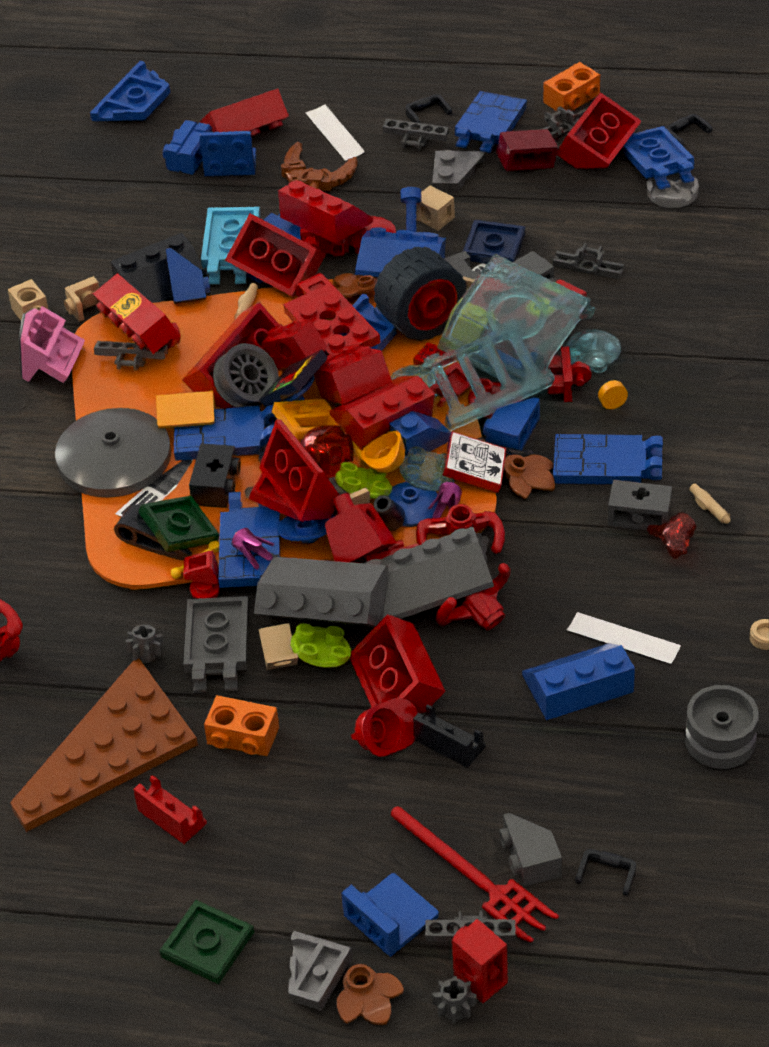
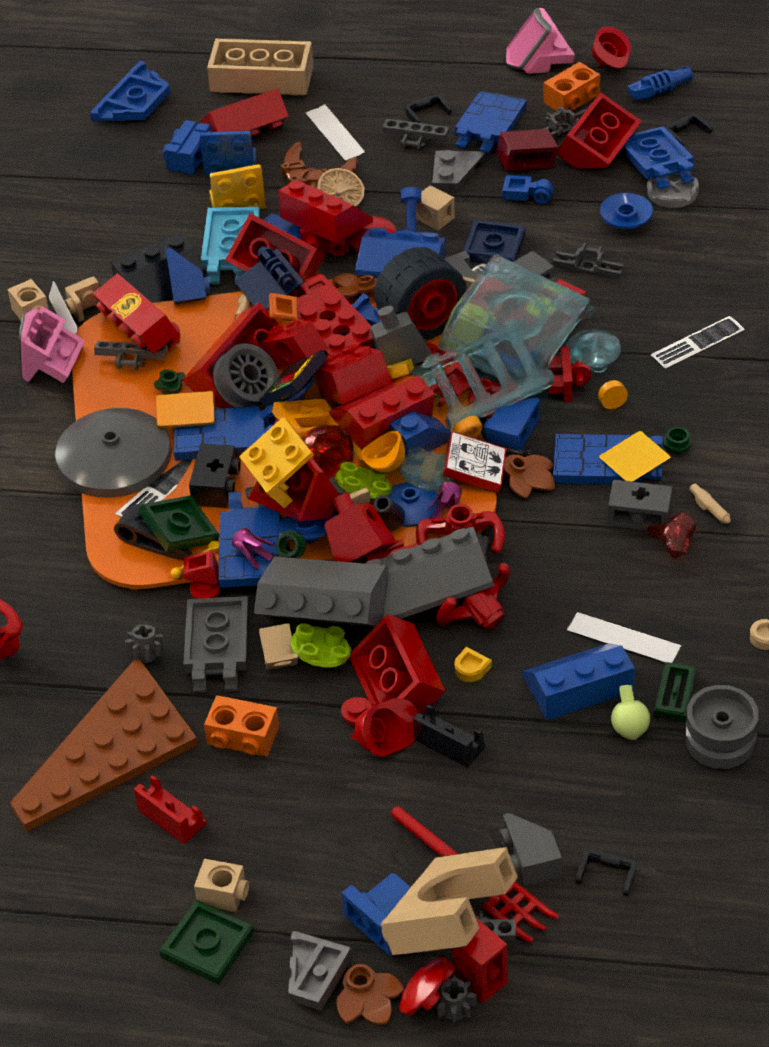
(61, 308): none -> white sticker
(169, 382): none -> dark green plate
(217, 874): none -> tan brick
(238, 188): none -> yellow bracket
(260, 66): none -> tan brick
(268, 276): none -> dark blue hinge
(276, 459): none -> yellow bracket
(283, 307): none -> orange slope
(283, 541): none -> dark green plate
(342, 185): none -> tan wheel
(353, 708): none -> red plate
(398, 337): none -> dark grey torso
(400, 368): none -> yellow tile
(424, 985): none -> red dish
(438, 907): none -> tan arch
(469, 426): none -> light orange tile
(471, 665): none -> yellow tile
(520, 188): none -> blue plate
(538, 45): none -> bright pink piece
(611, 48): none -> red piece
(626, 210): none -> blue dish
(630, 716): none -> yellowish green piece
(634, 456): none -> yellow sticker
(659, 83): none -> blue hinge
(670, 710): none -> dark green tile
(677, 440): none -> dark green plate
(697, 342): none -> sticker

